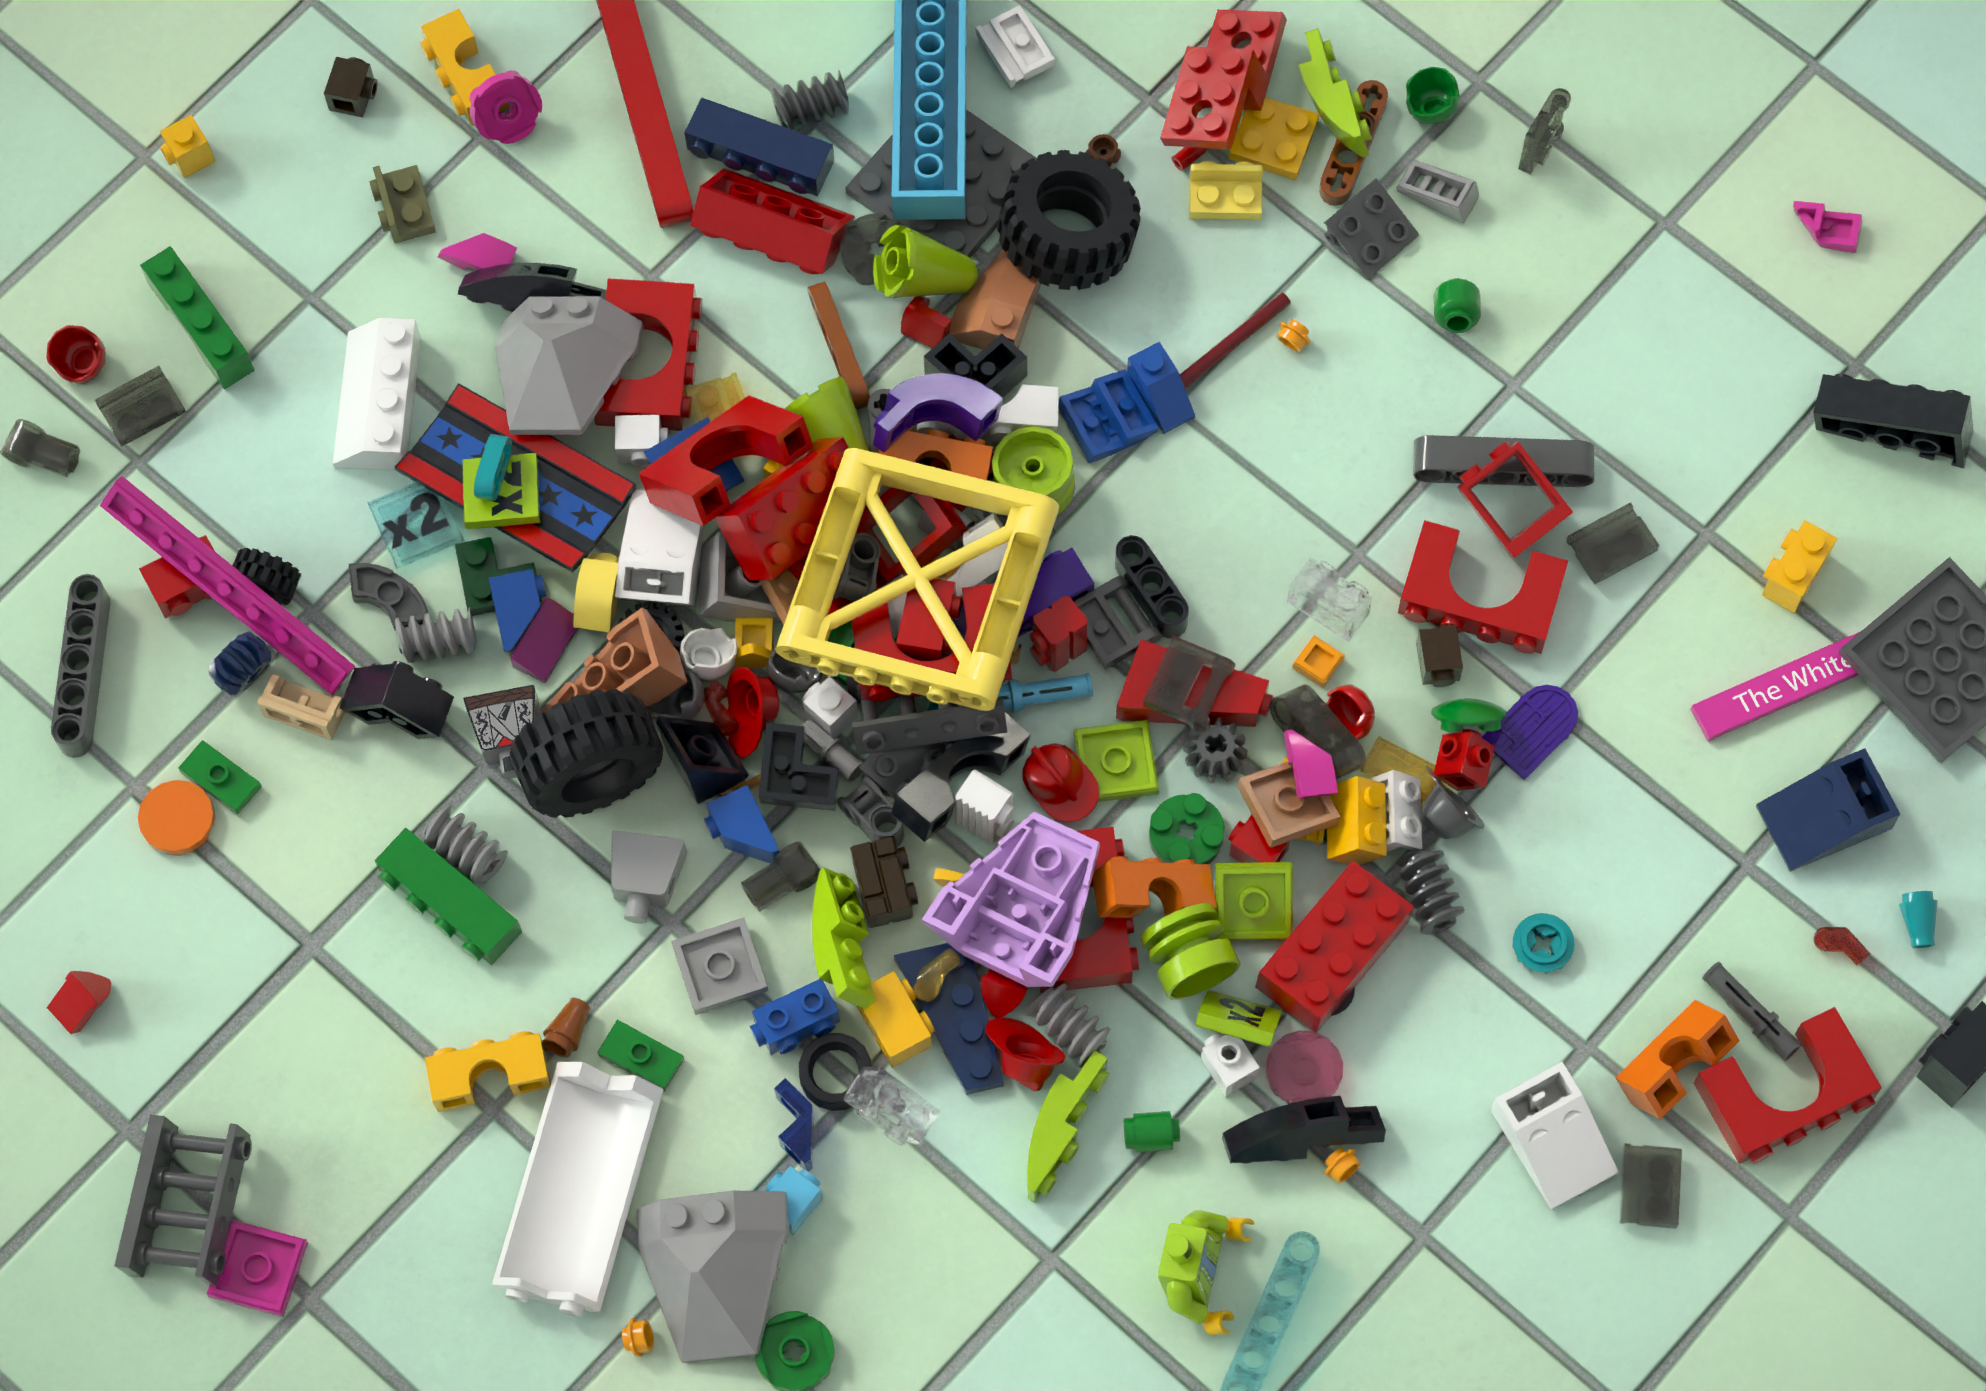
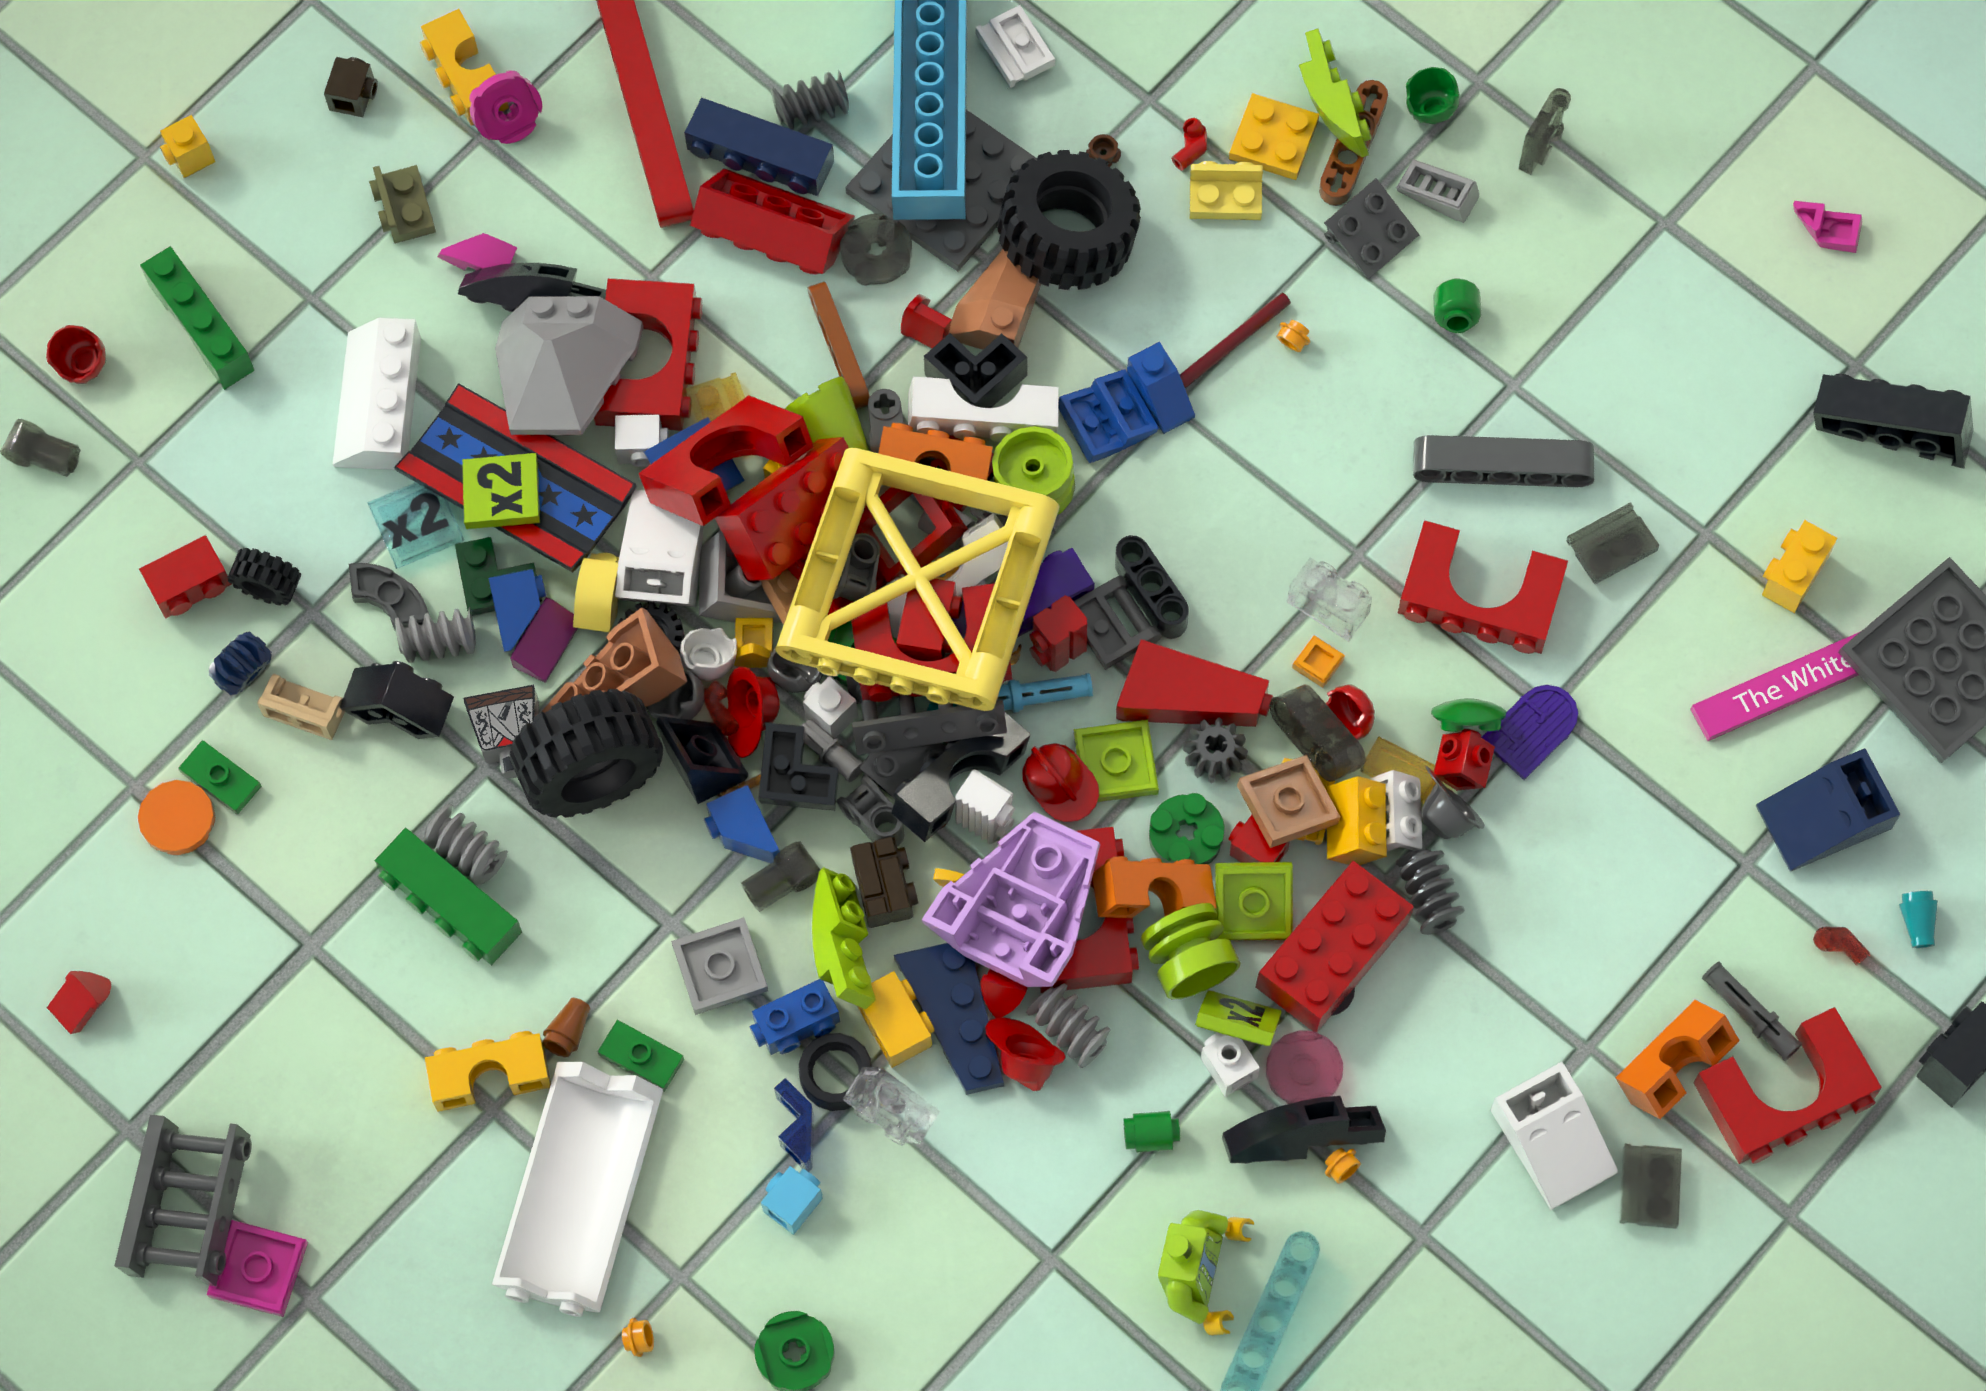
(84, 681): dark grey beam -> none
(140, 406): clear smoke plate -> none
(227, 585): dark pink tile -> none
(493, 467): teal beam -> none
(644, 871): light grey torso -> none
(714, 1267): light grey wedge -> none
(920, 266): lime cone -> none
(933, 975): clear yellow arm -> none
(937, 398): arch -> none
(1052, 1135): lime slope -> none
(1177, 677): clear smoke plate -> none
(1223, 79): bracket -> none
(1311, 767): dark pink slope -> none
(1439, 656): dark brown brick -> none
(1539, 526): red window -> none
(1545, 927): teal gear -> none

